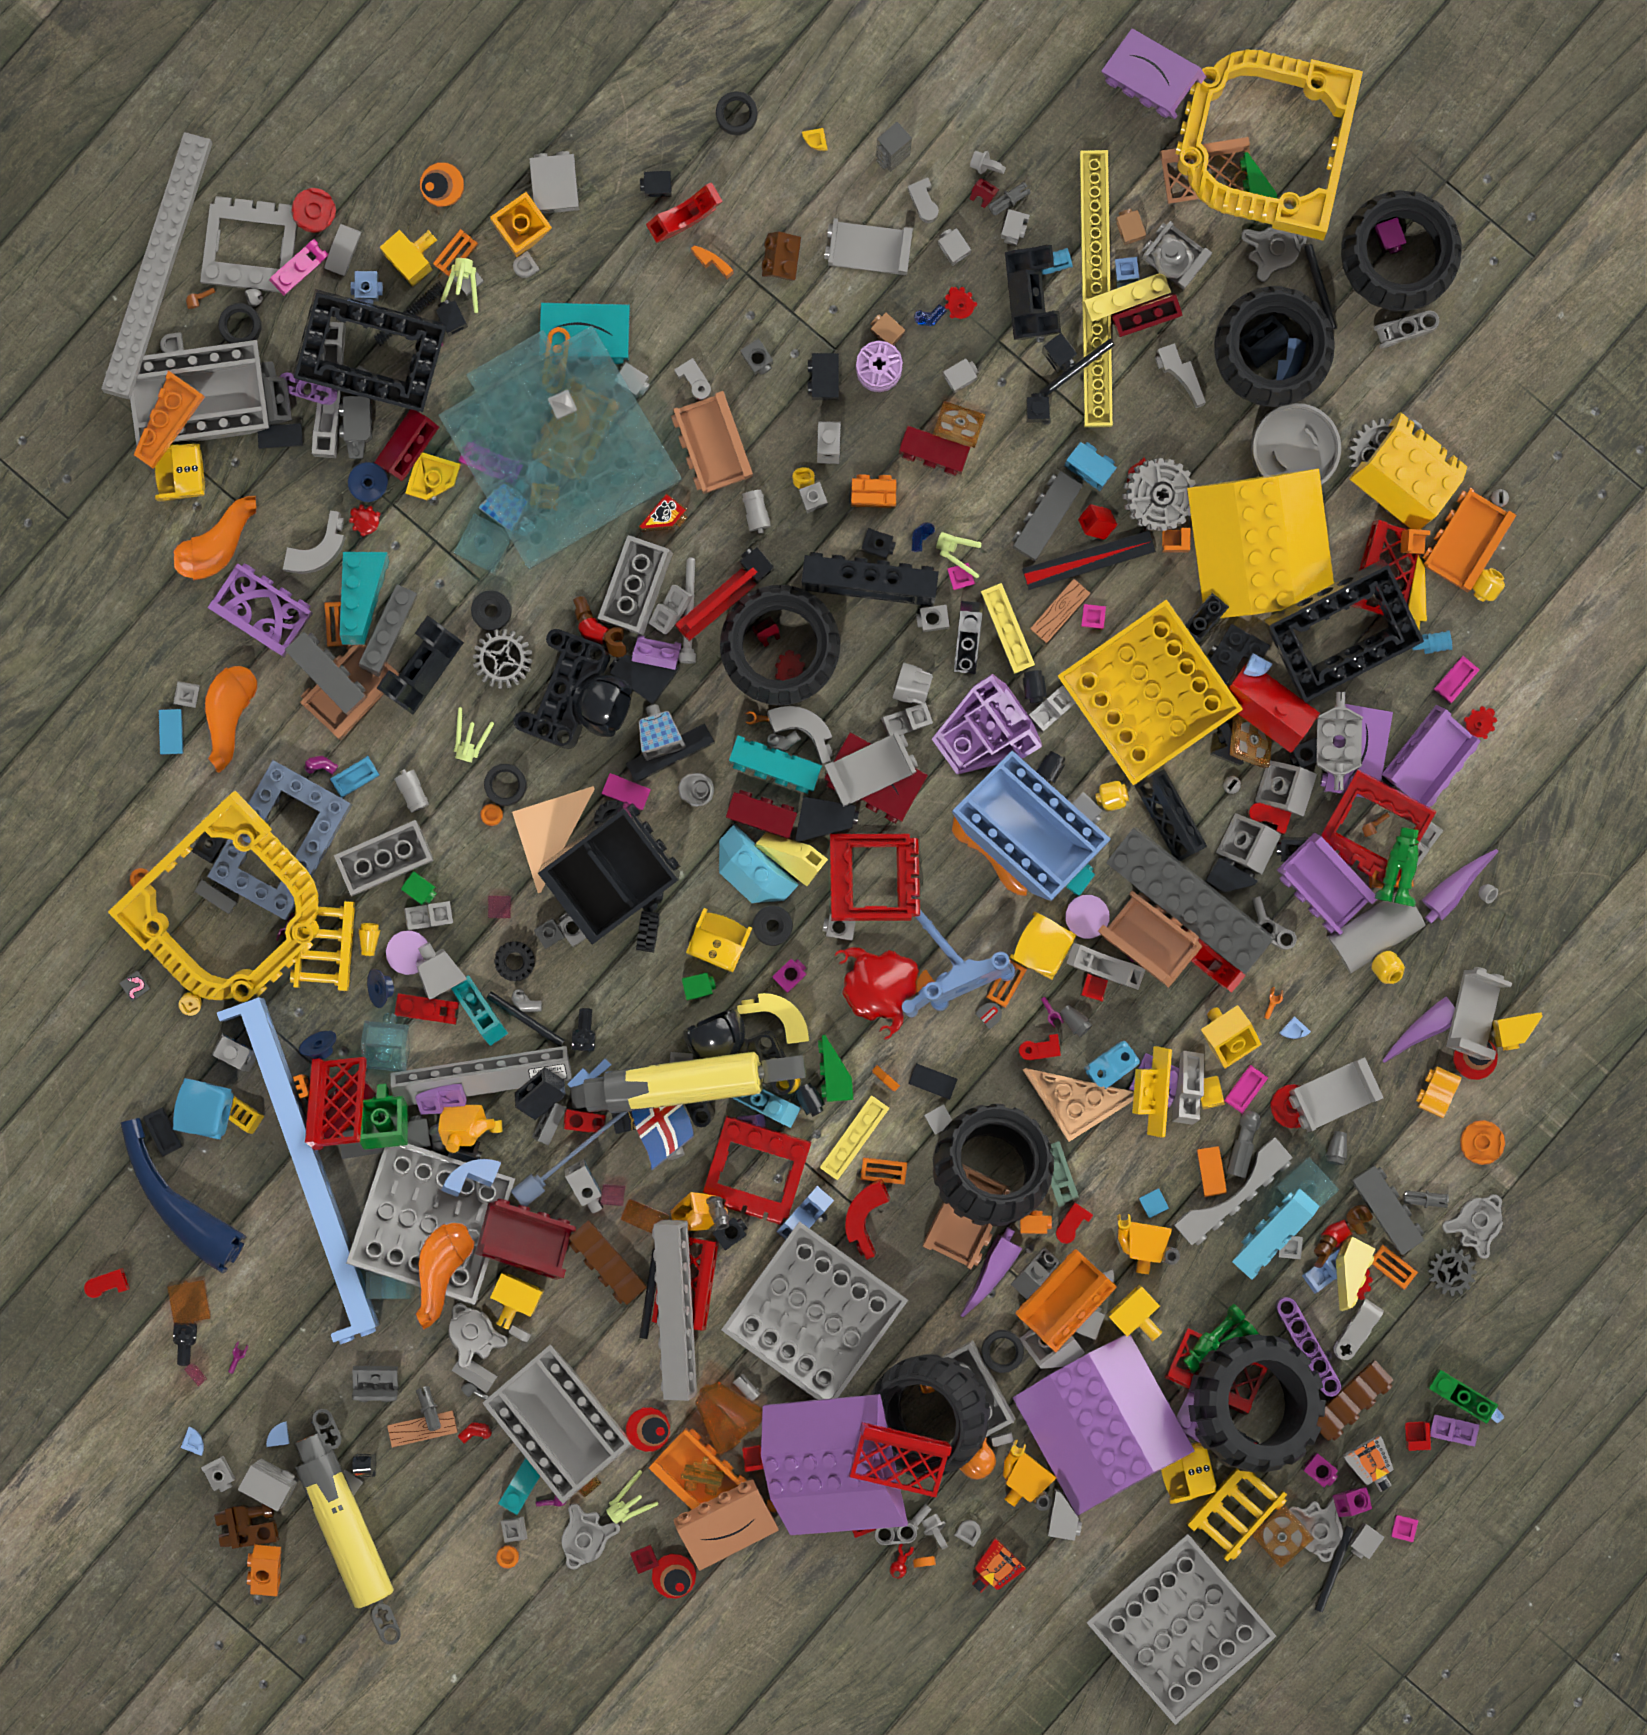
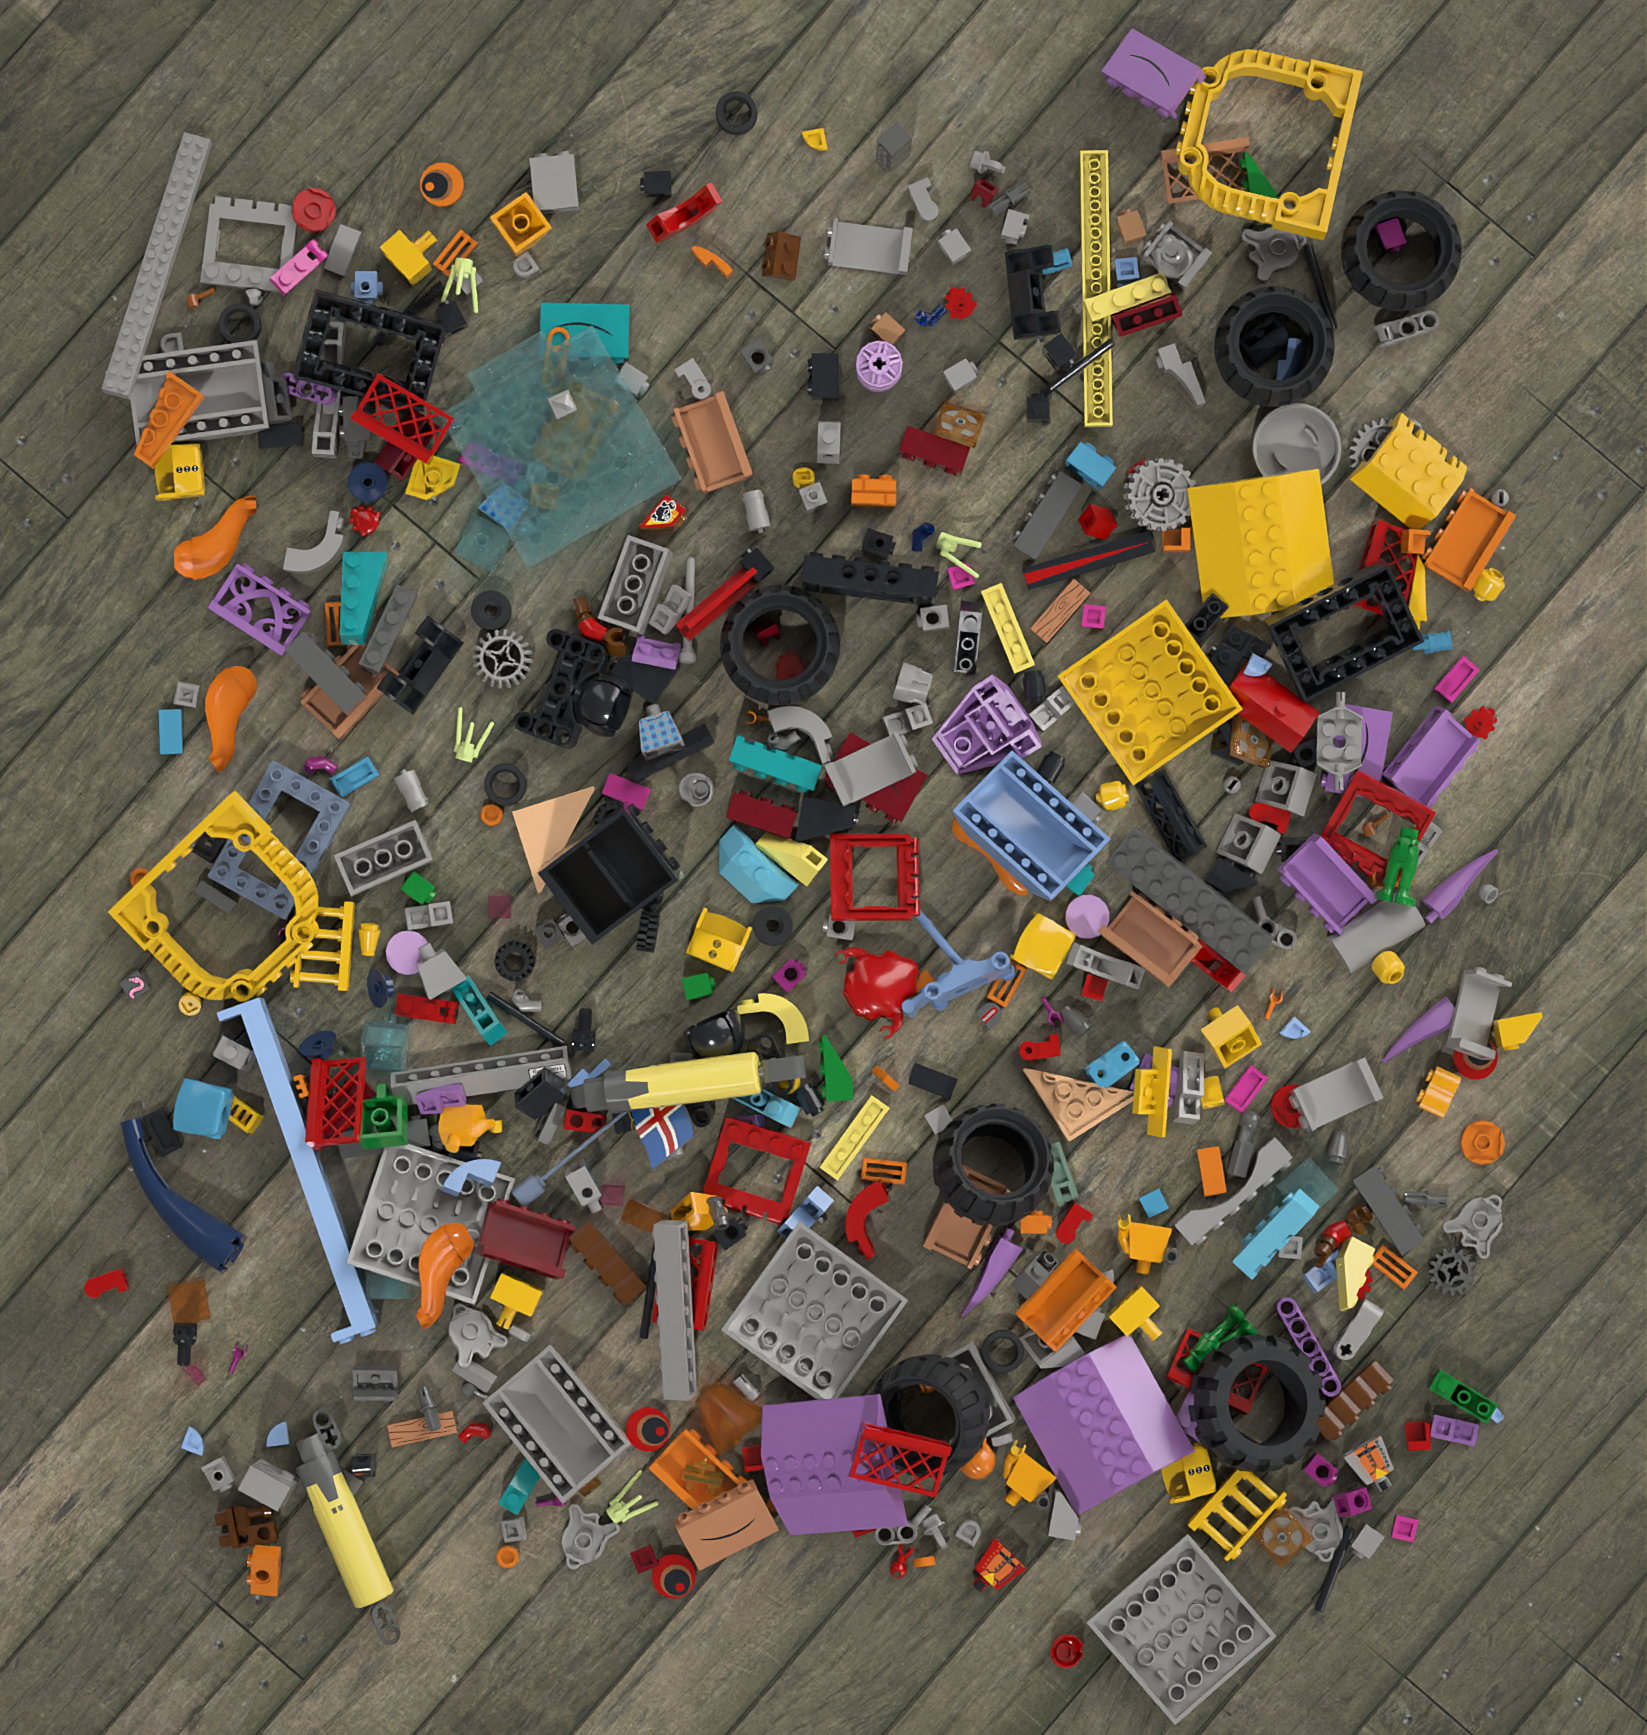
(393, 436): none -> red fence
(1066, 1650): none -> red hair

